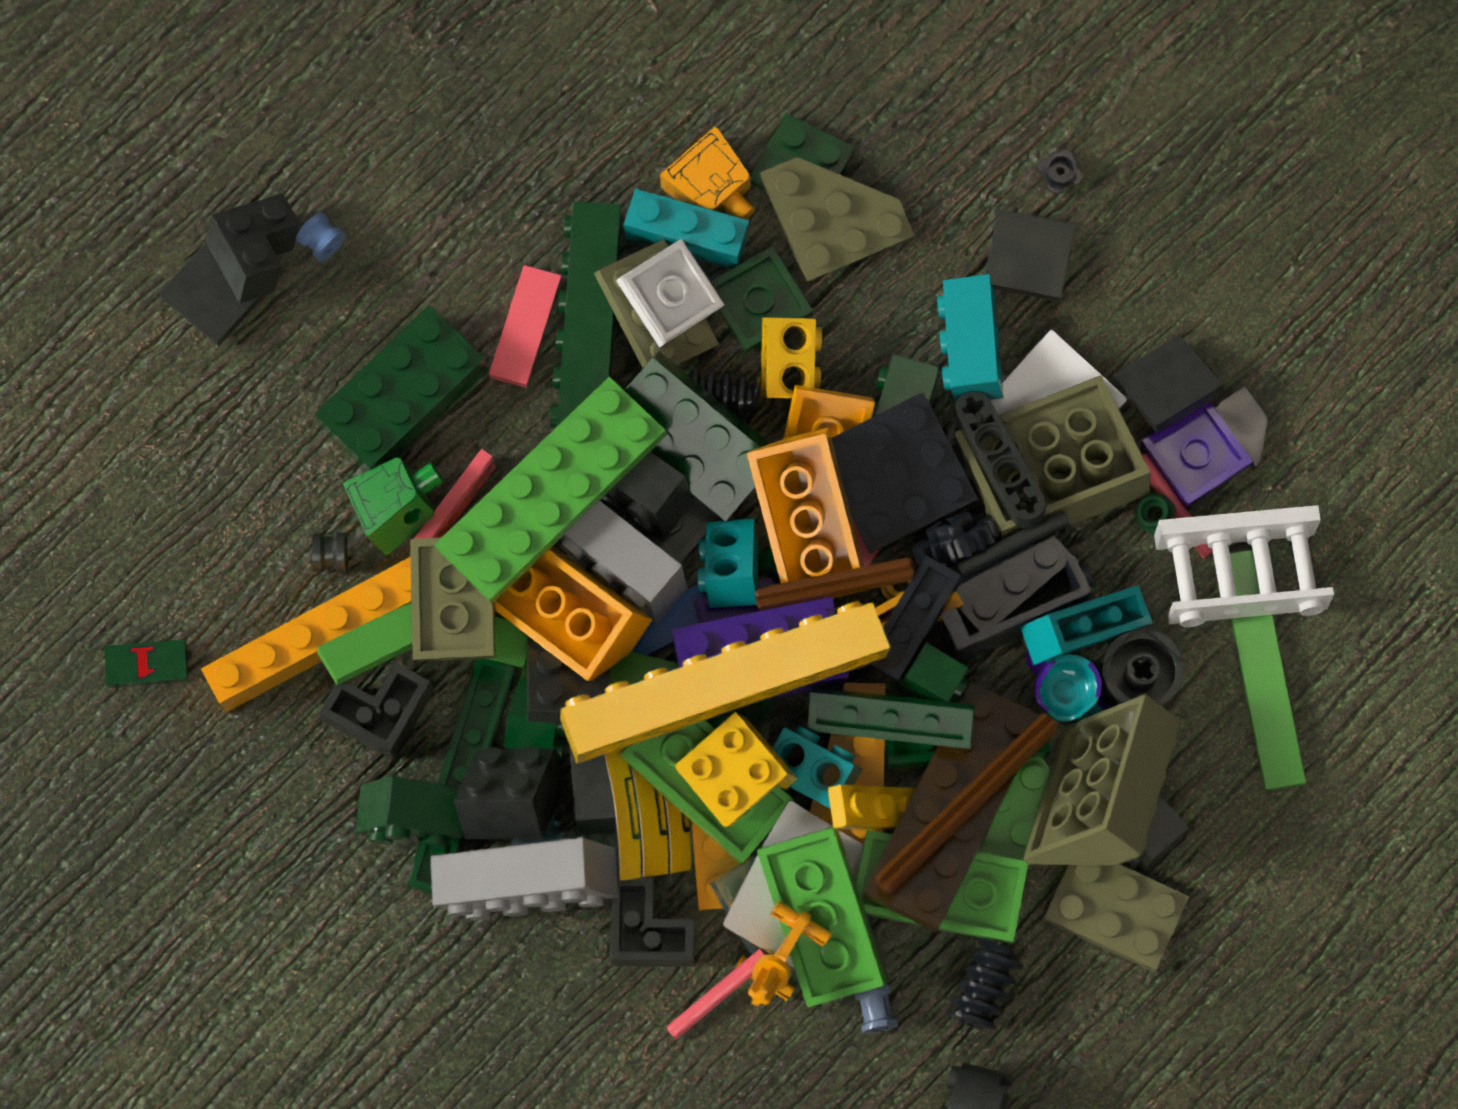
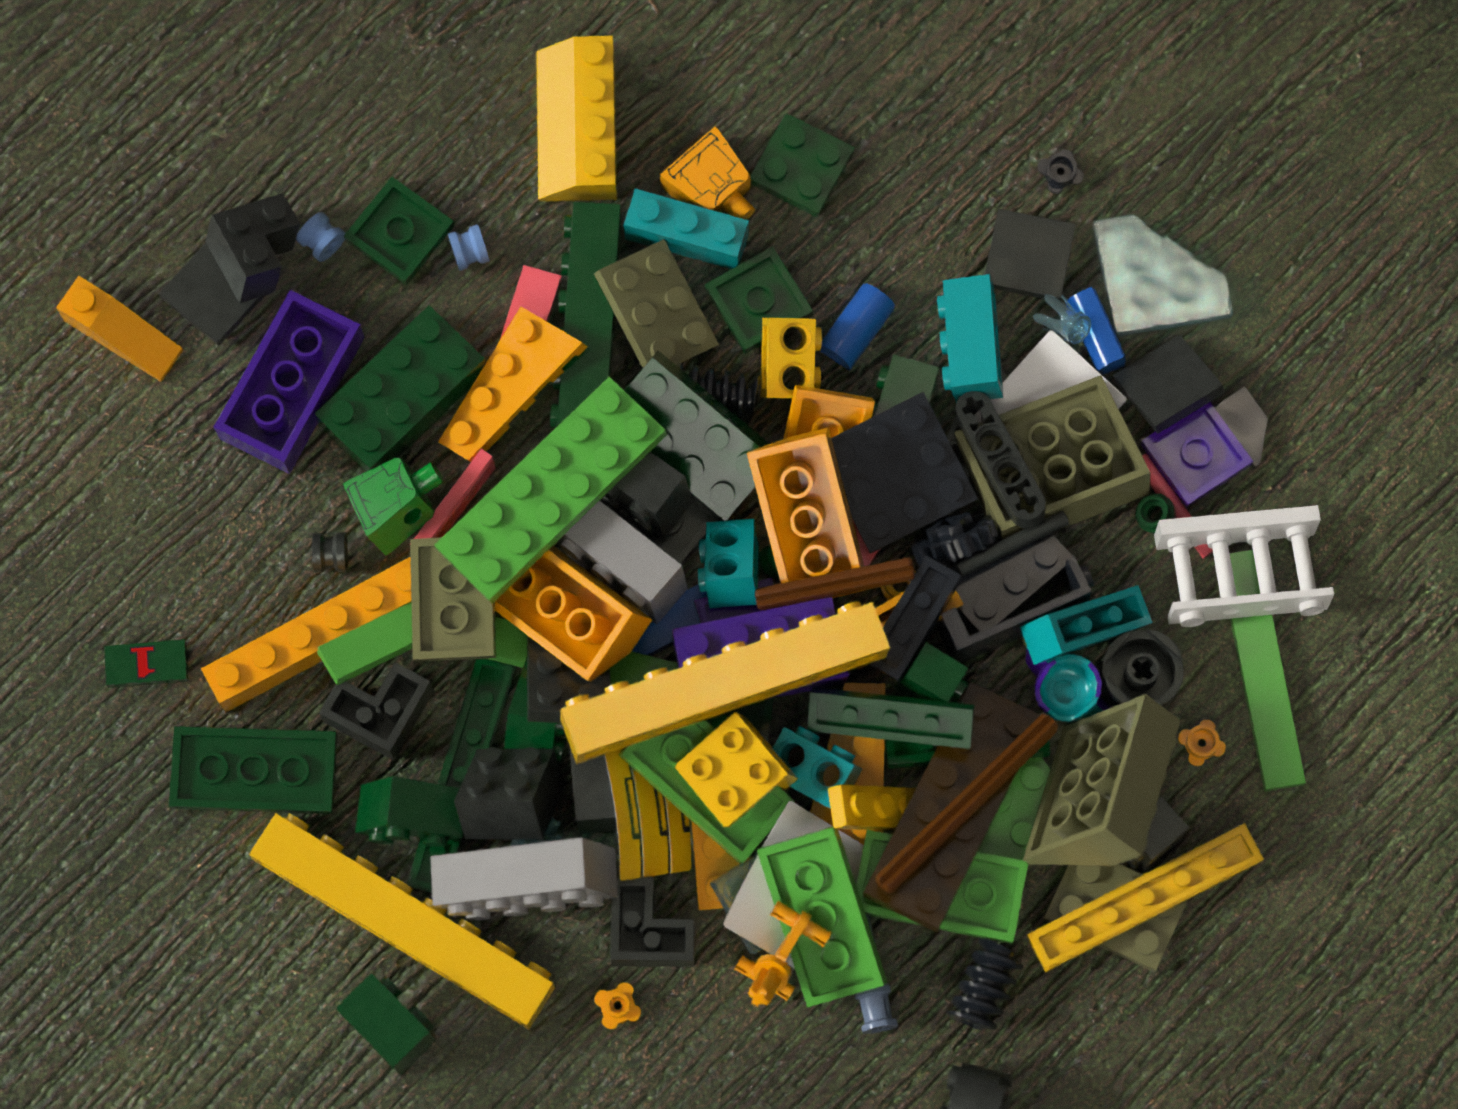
(118, 328): none -> light orange slope
(253, 770): none -> dark green plate
(289, 381): none -> dark purple brick
(386, 1023): none -> dark green brick
(399, 230): none -> dark green plate
(402, 920): none -> yellow brick
(468, 247): none -> medium blue wheel
(515, 373): none -> light orange wing
(577, 120): none -> yellow slope
(628, 1011): none -> light orange plate
(670, 292): white tile -> none
(714, 996): coral bar -> none
(831, 216): olive plate -> none
(857, 326): none -> blue brick
(1071, 325): none -> clear light blue piece
(1101, 341): none -> blue brick
(1145, 897): none -> yellow tile
(1155, 280): none -> clear light blue plate
(1206, 732): none -> light orange plate

